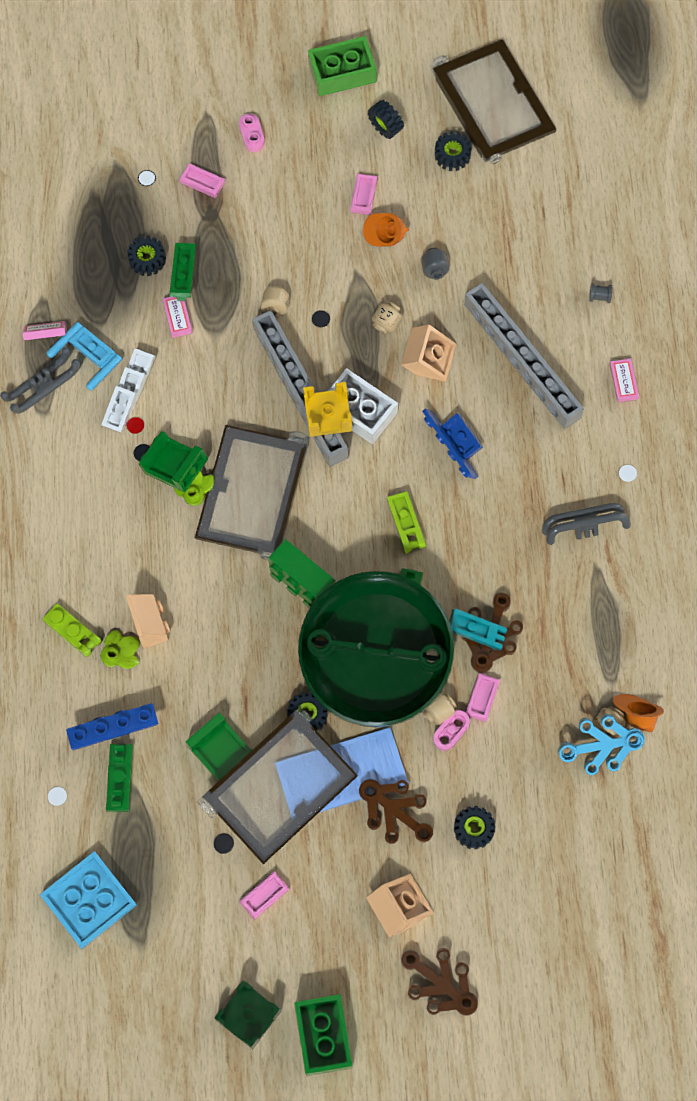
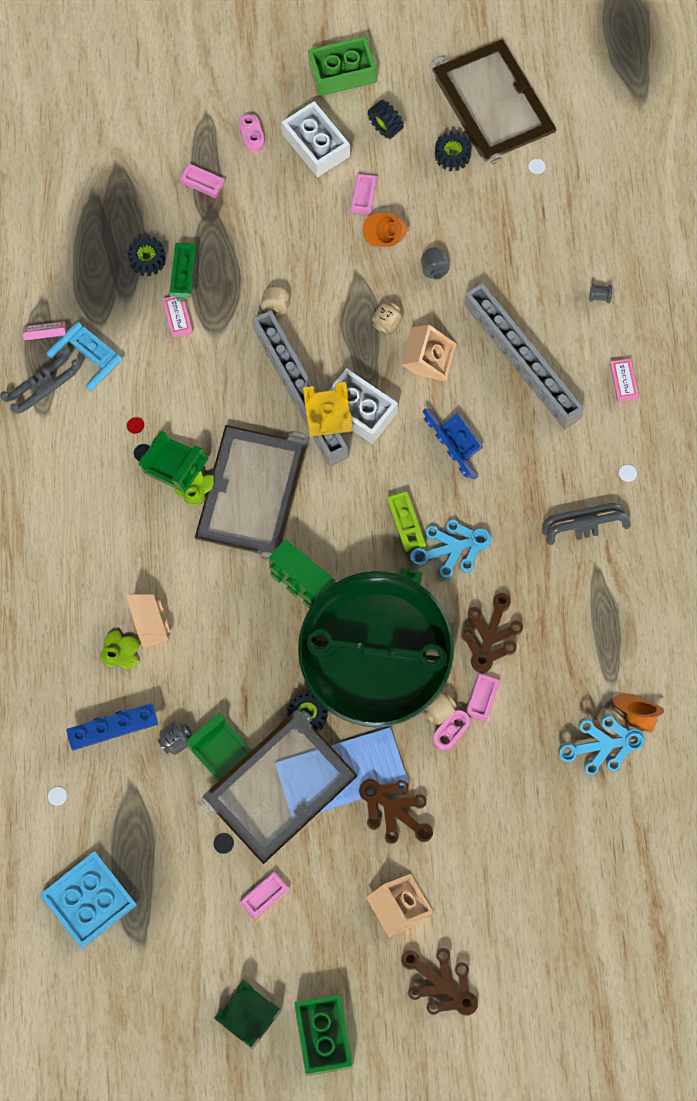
(71, 630): lime plate -> none
(119, 778): green plate -> none
(128, 390): white slope -> none
(146, 178): white sticker -> none
(174, 738): none -> dark grey head
(315, 139): none -> white brick
(320, 318): black sticker -> none
(453, 546): none -> medium azure plant
(463, 831): black bush -> none
(476, 629): teal hinge -> none
(536, 166): none -> white sticker

